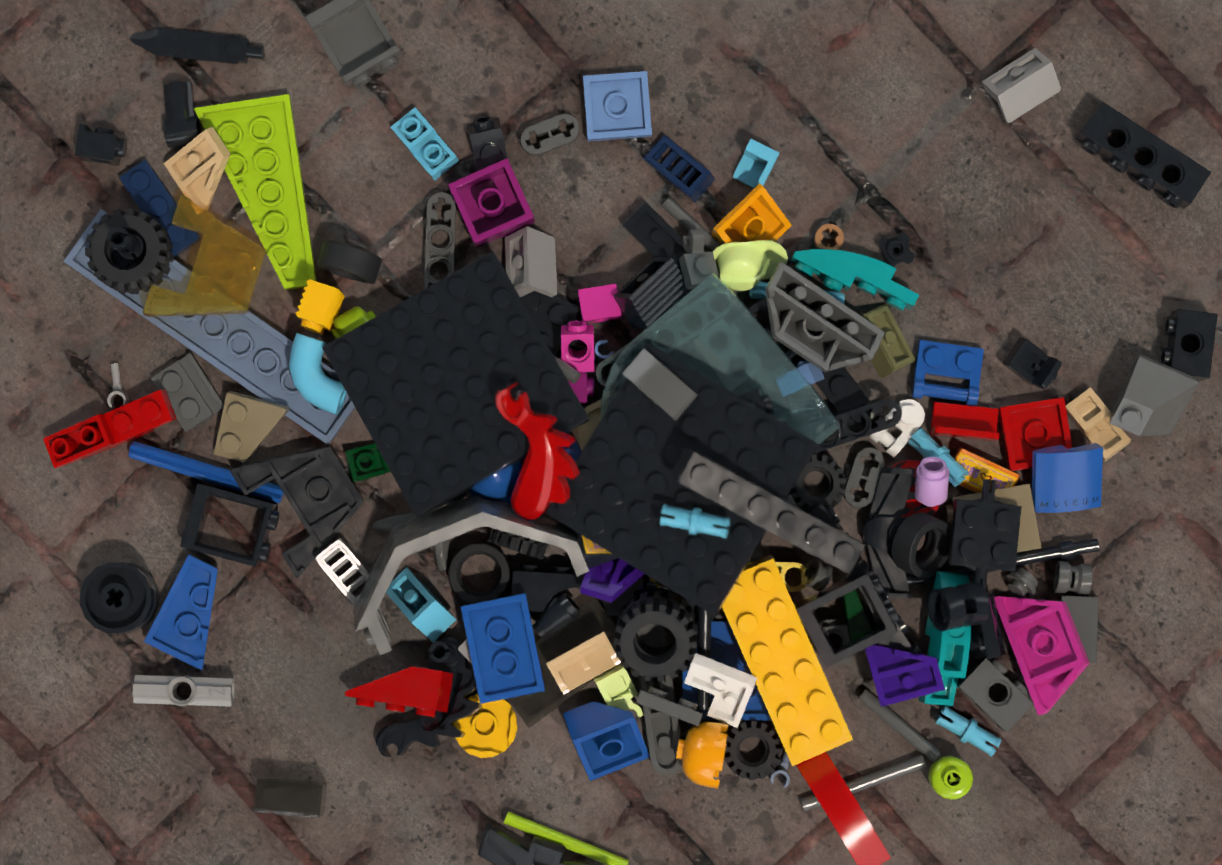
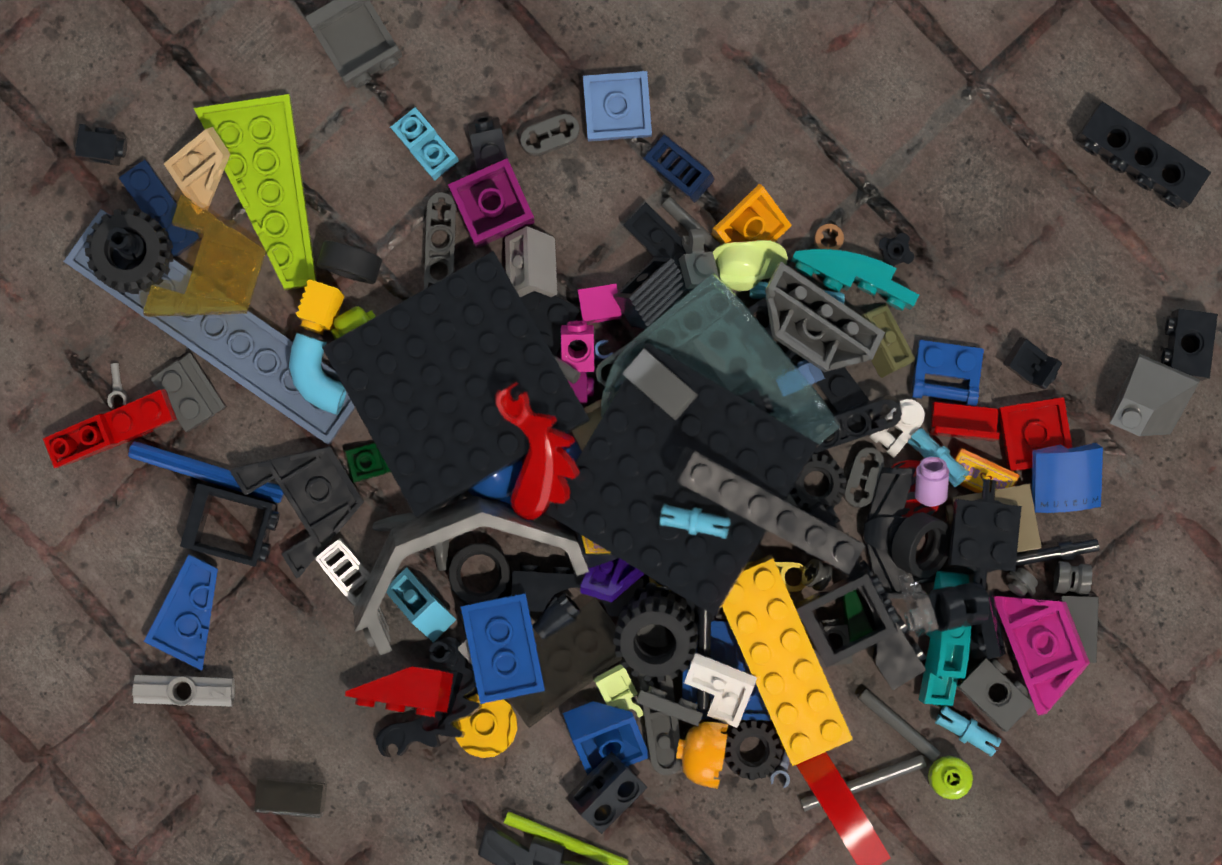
(100, 594): black wheel -> none
(181, 121): black piece -> none
(197, 45): black piece -> none
(245, 425): dark tan wing -> none
(518, 543): black tyre -> none
(583, 662): tan hinge -> none
(606, 792): none -> black brick
(755, 164): medium azure panel -> none
(902, 674): dark purple wing -> none
(920, 611): none -> clear wing
(1023, 84): light grey panel -> none
(1093, 421): tan slope -> none

